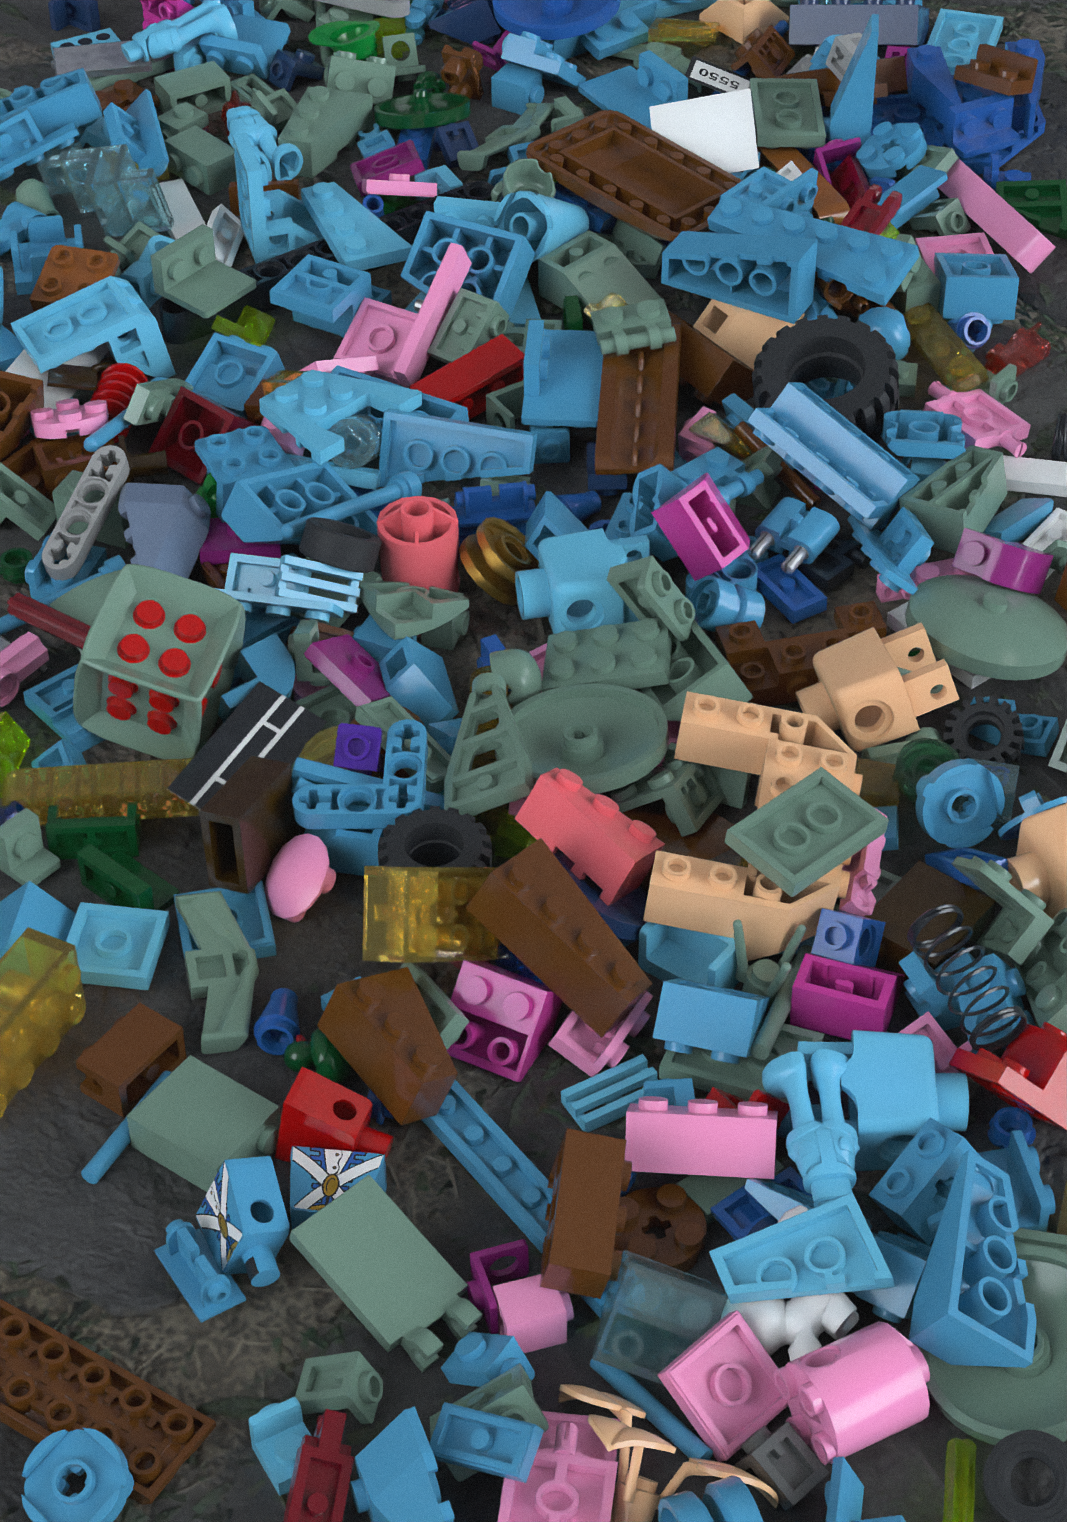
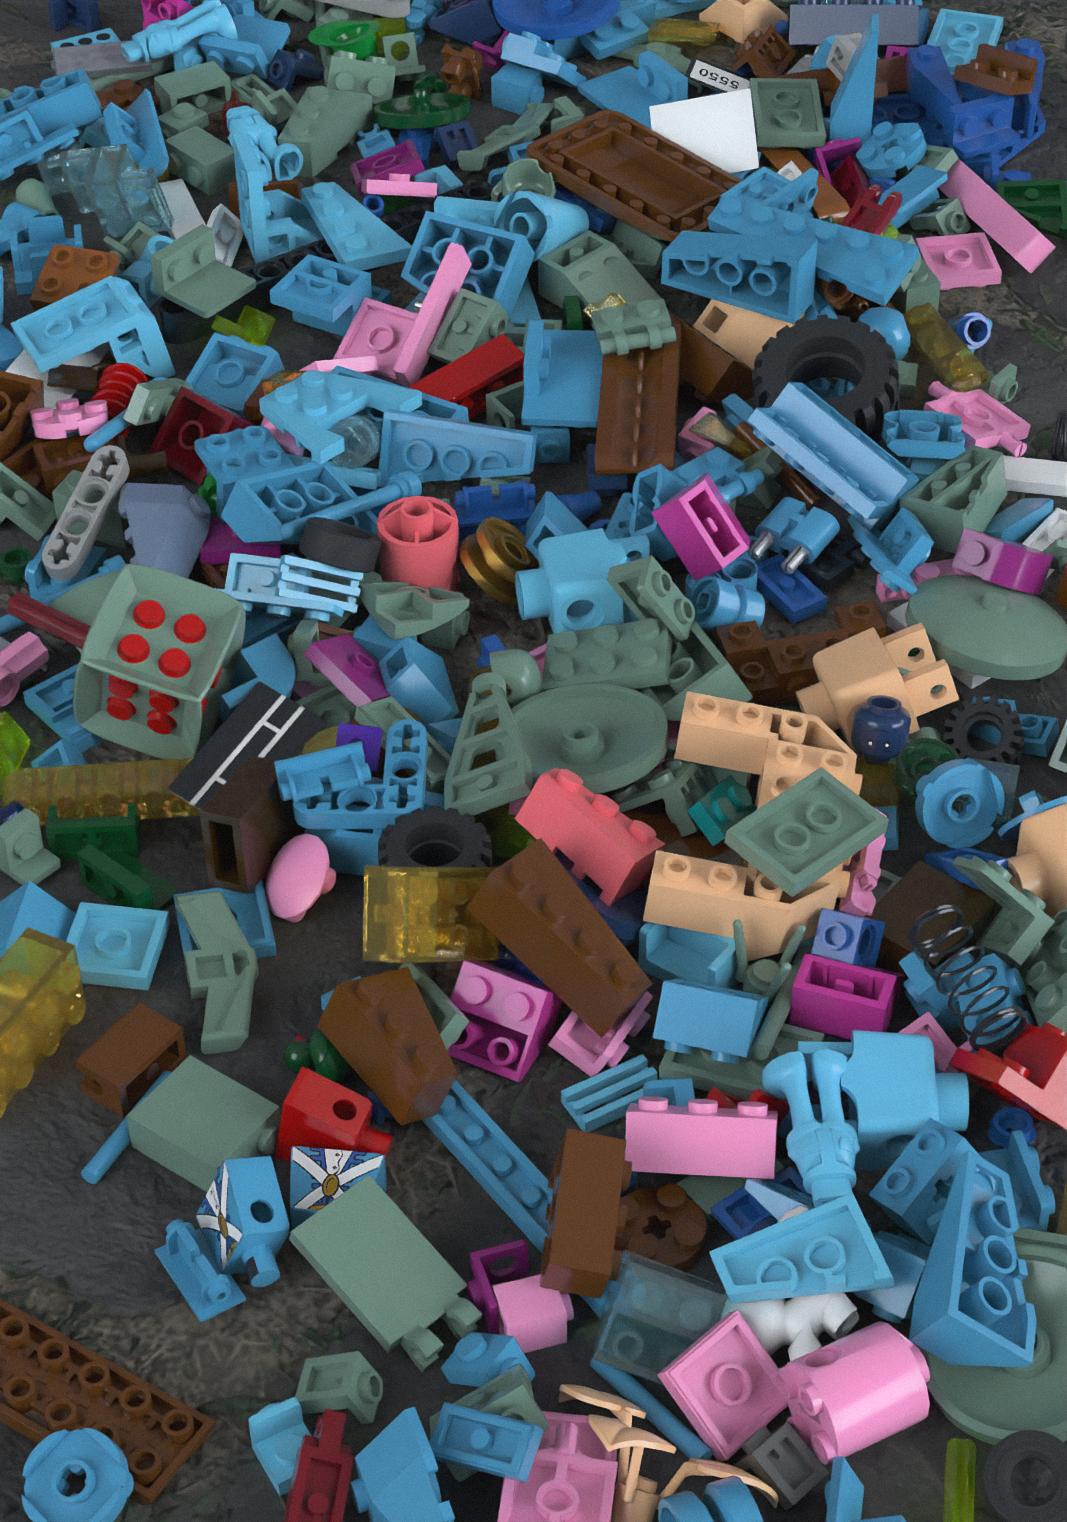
(278, 1022): blue cone -> none
(337, 766): none -> dark azure hinge
(721, 809): none -> teal plate
(880, 728): none -> dark blue head
(977, 285): dark azure slope -> none
(1022, 350): clear red hinge -> none

